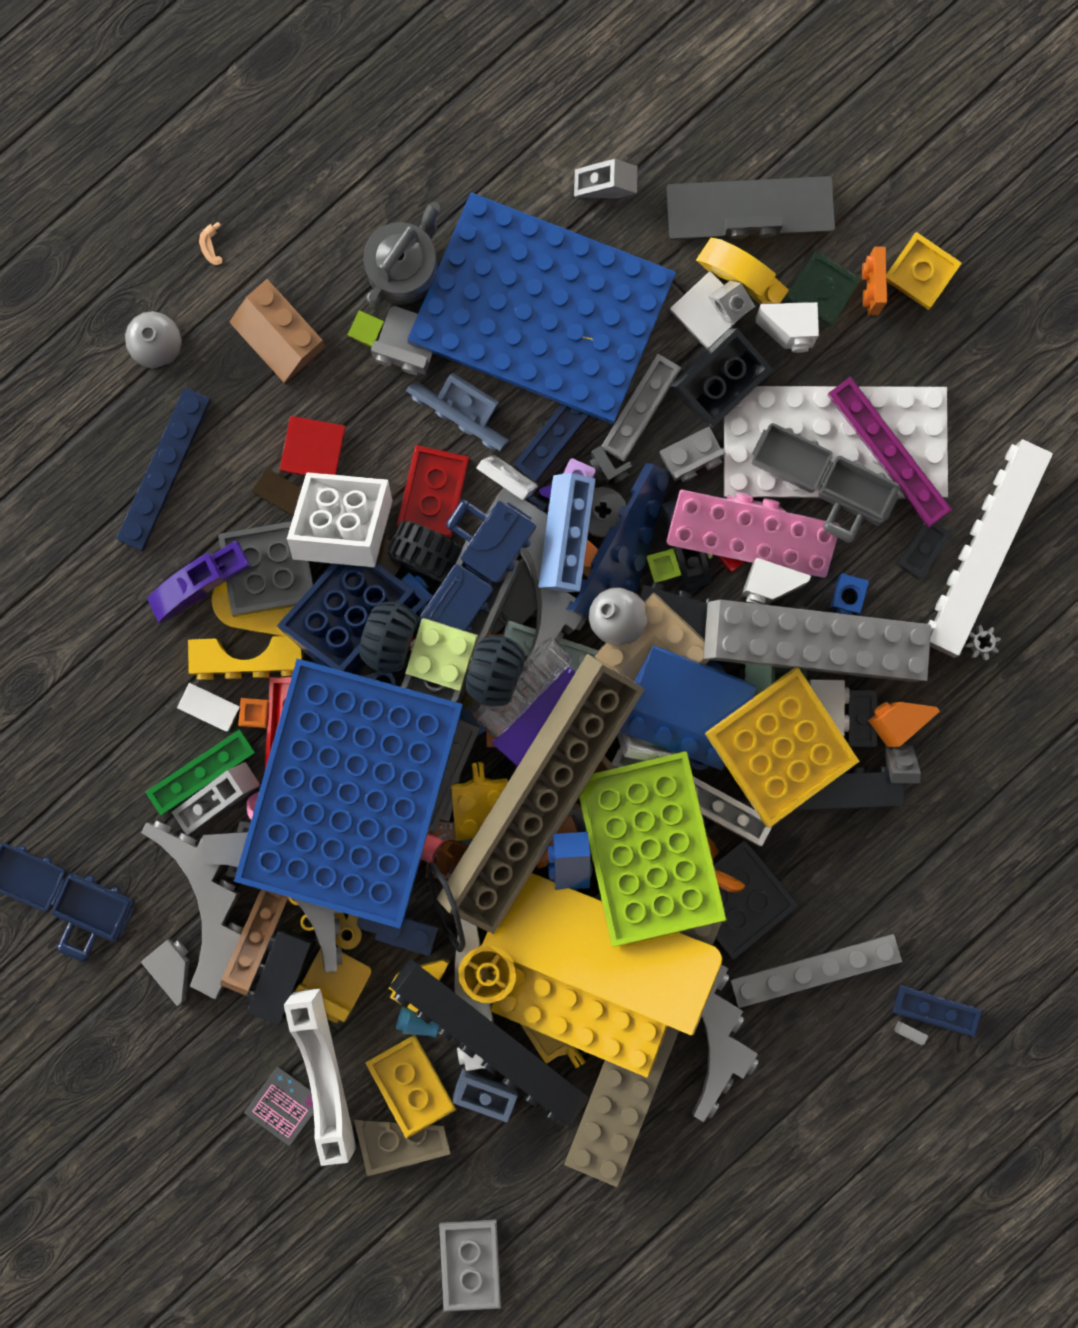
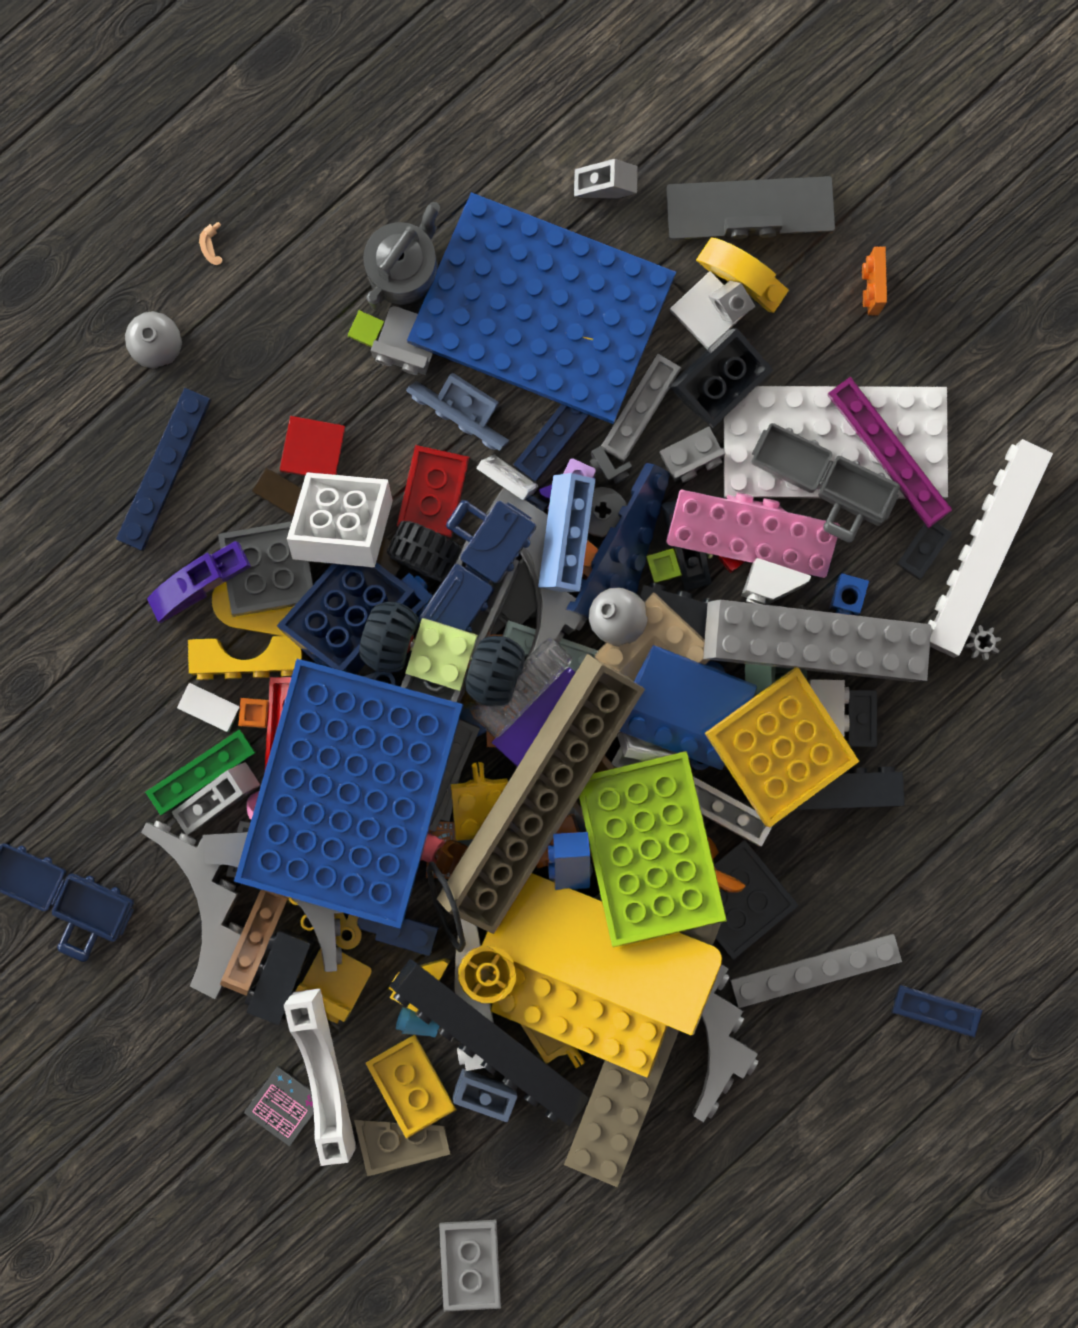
(170, 969): light grey slope -> none
(276, 331): medium nougat slope -> none
(790, 324): white slope -> none
(826, 284): clear green tile -> none
(900, 721): orange slope -> none
(902, 764): dark grey plate -> none
(910, 1033): light grey tile -> none
(922, 270): yellow plate -> none

